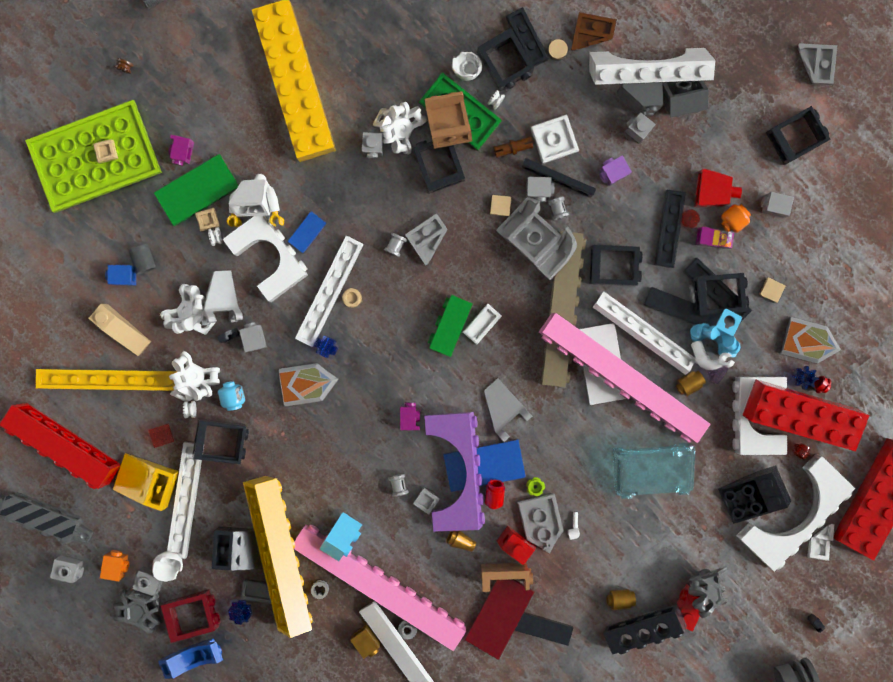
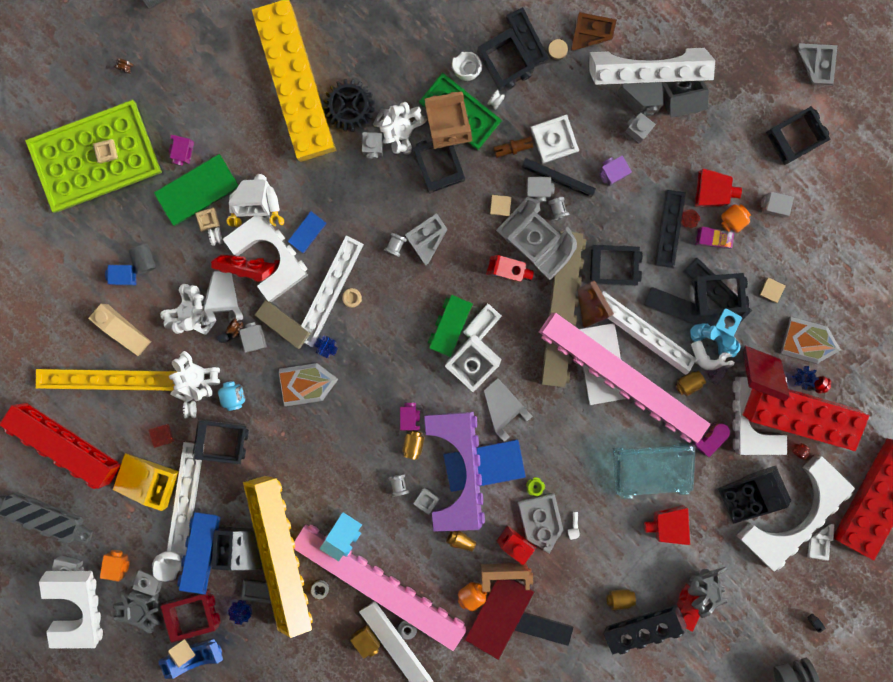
(80, 589): none -> white arch
(181, 653): none -> tan tile
(199, 553): none -> blue brick
(234, 327): none -> reddish brown bush
(238, 265): none -> red wing
(282, 324): none -> dark tan tile
(338, 93): none -> black gear
(413, 444): none -> pearl gold brick
(471, 596): none -> orange head
(473, 363): none -> white brick
(494, 494): red brick -> none
(502, 268): none -> torso
(593, 304): none -> reddish brown wing
(670, 525): none -> red torso
(713, 440): none -> magenta leg
(765, 373): none -> dark red tile

